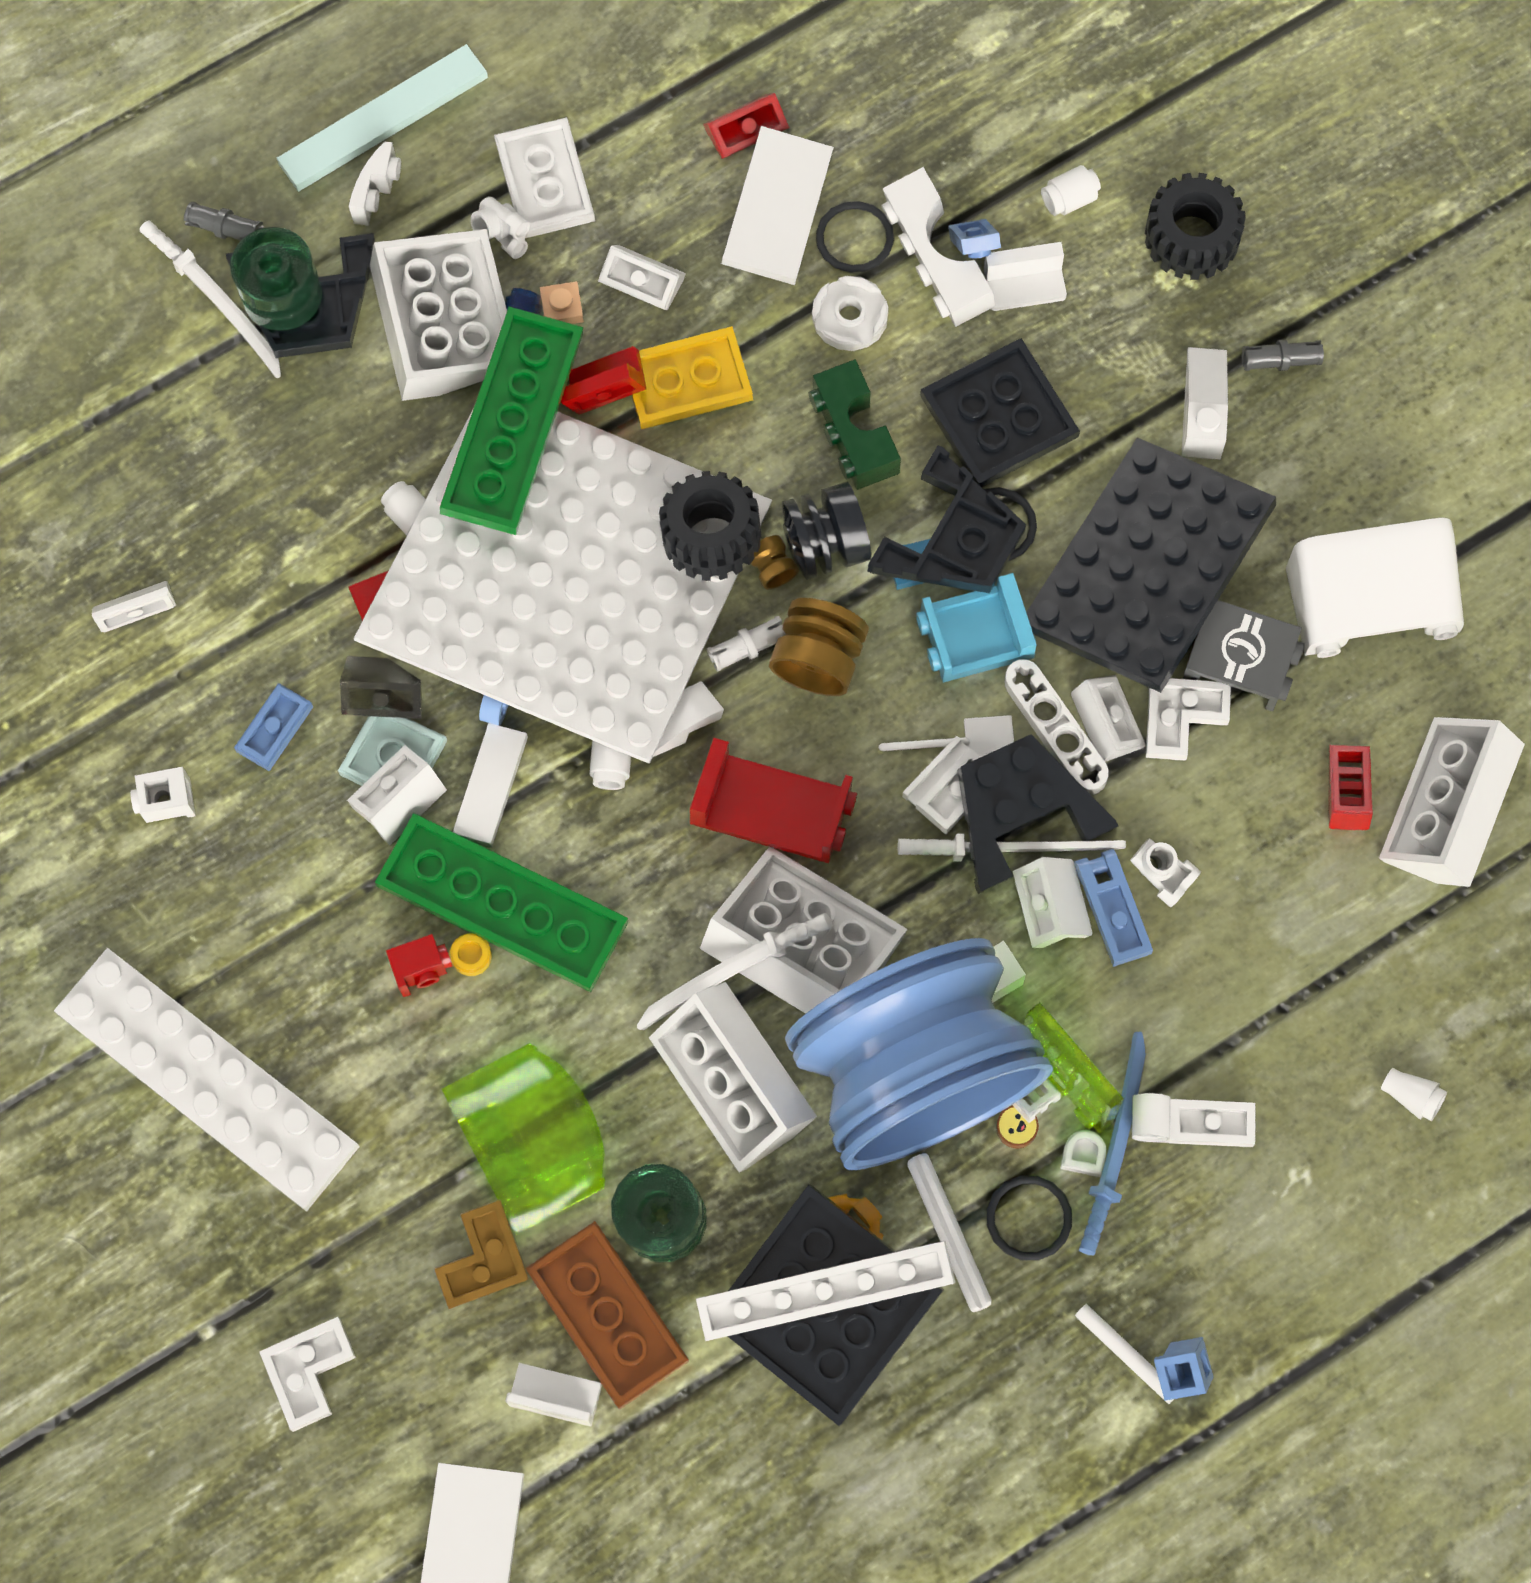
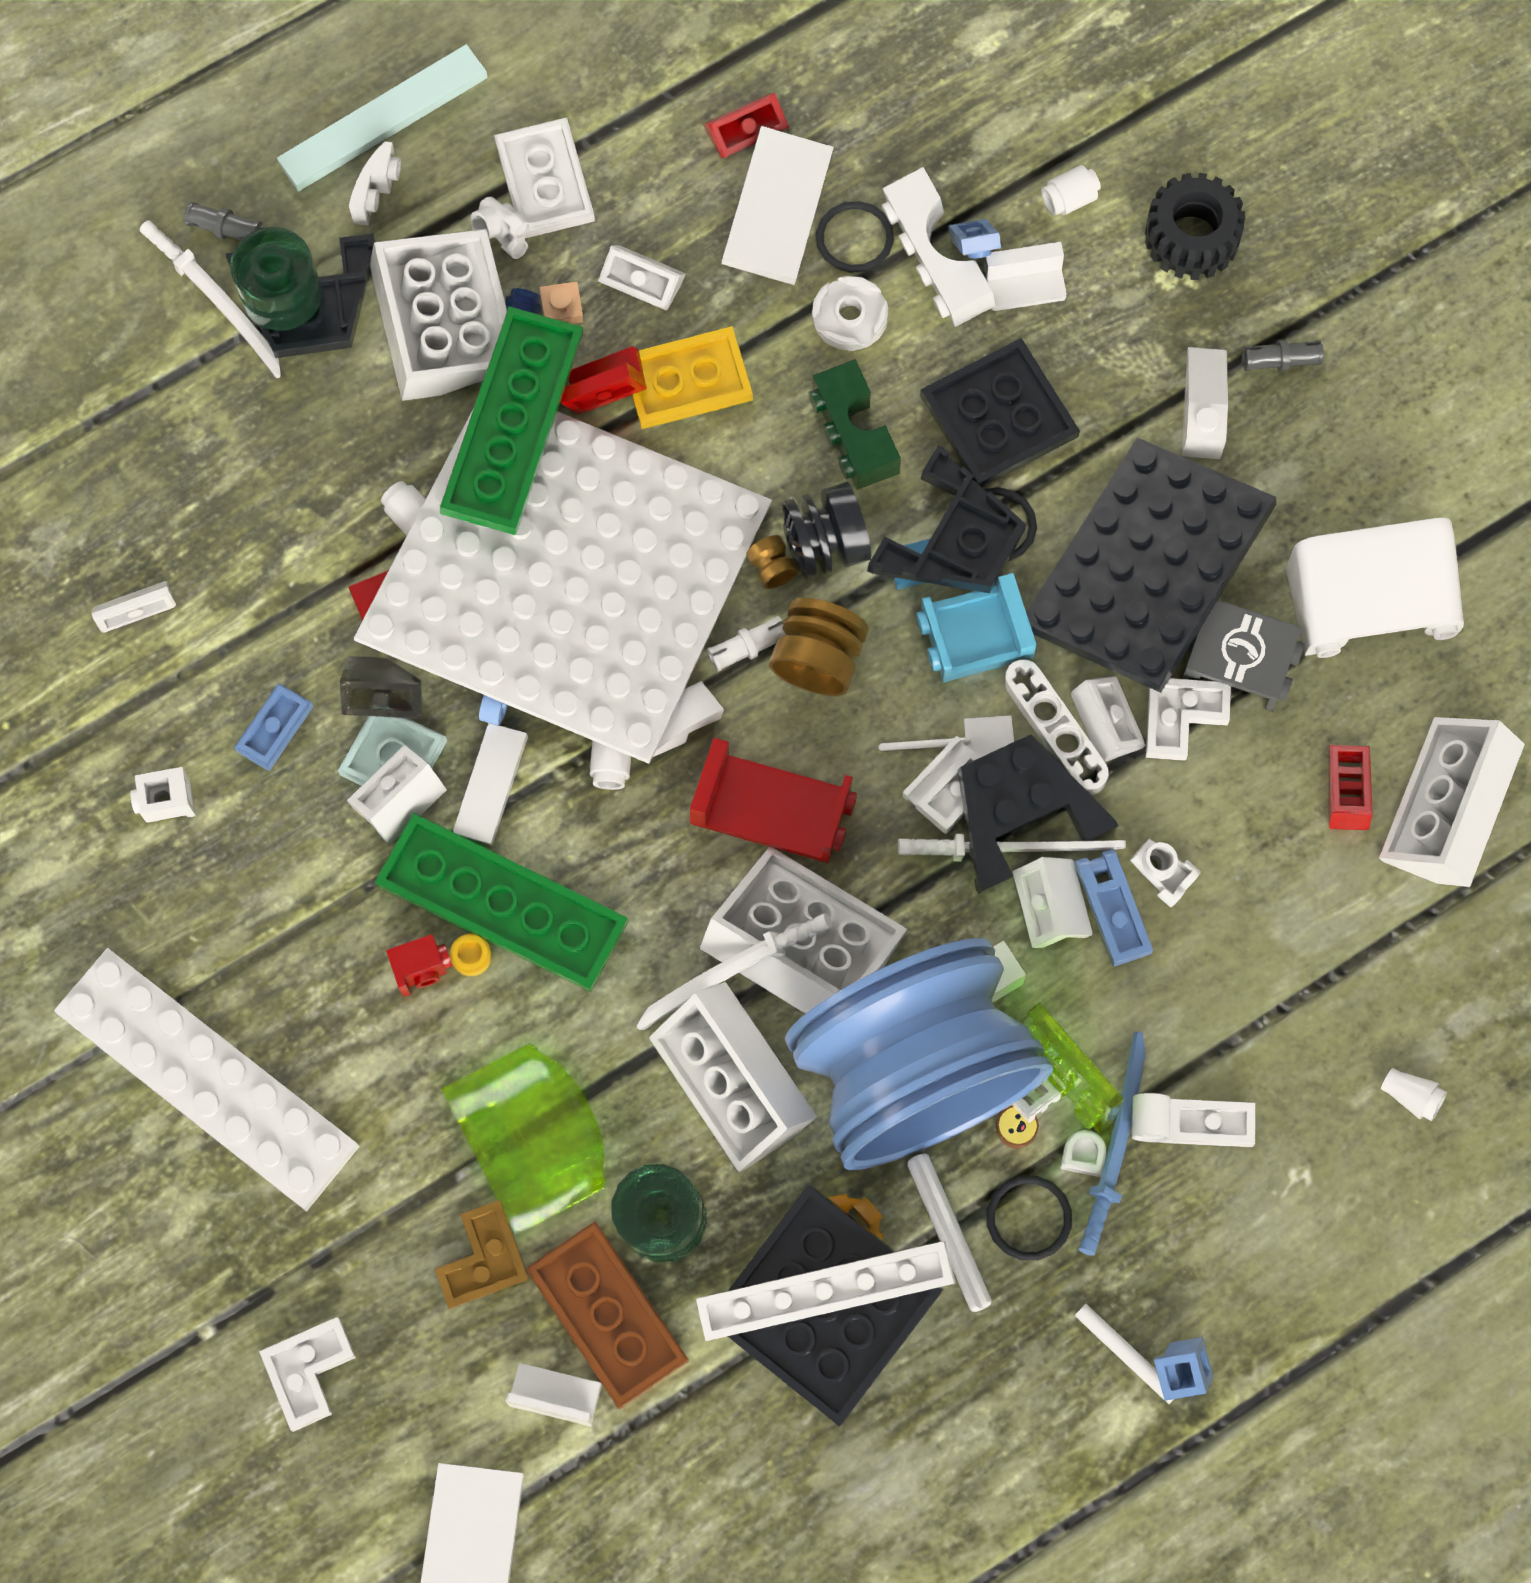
(706, 499): black tyre -> none

